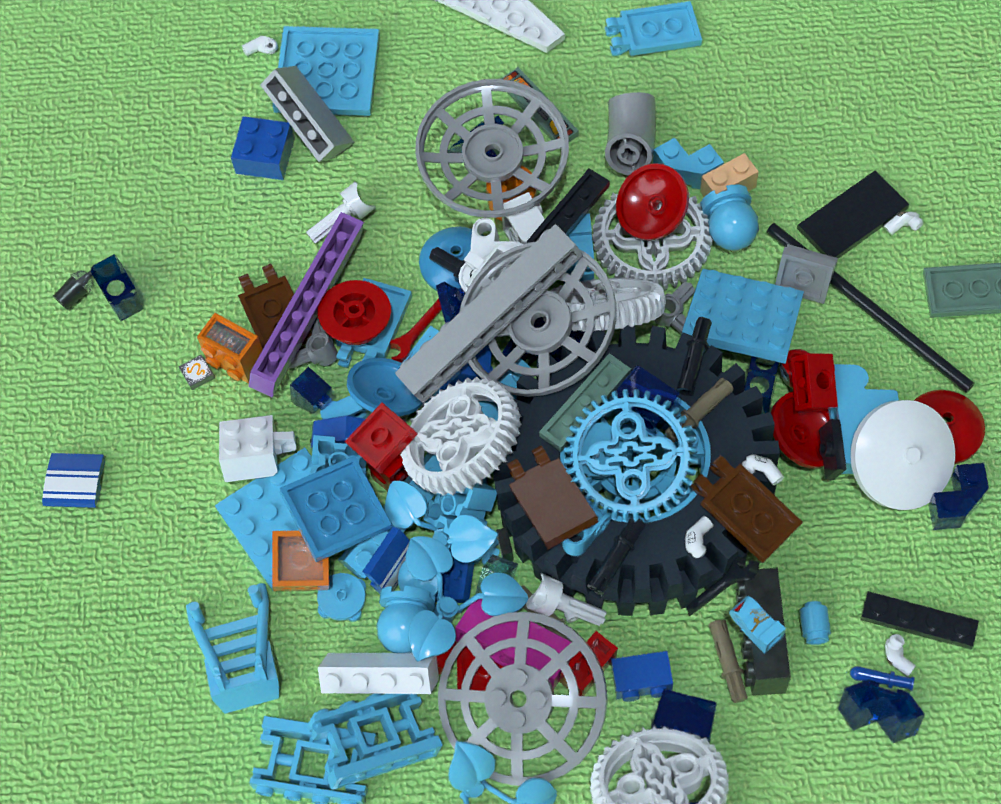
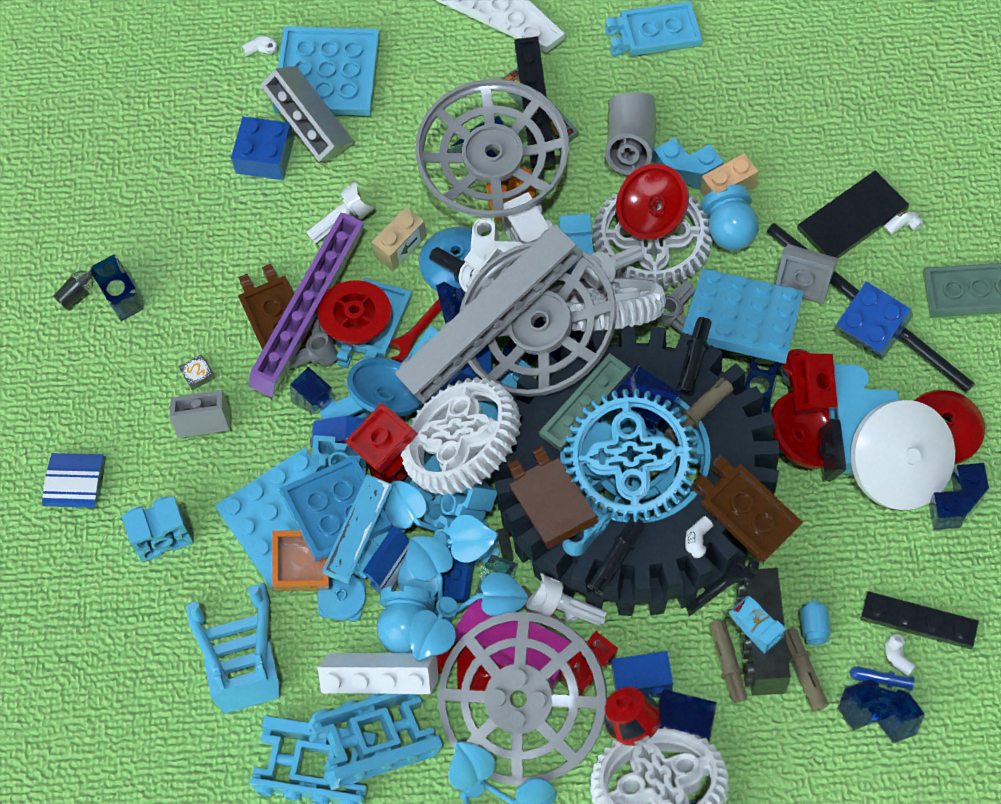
(157, 528): none -> medium azure brick
(200, 413): none -> light grey brick
(229, 347): orange piece -> none
(251, 447): white hinge -> none
(357, 529): none -> medium azure tile
(399, 238): none -> tan brick
(531, 74): none -> black plate
(574, 204): black plate -> none
(611, 264): none -> white piece
(631, 716): none -> red cone
(765, 465): white arm -> none
(805, 670): none -> dark tan axle
(874, 319): none -> blue brick

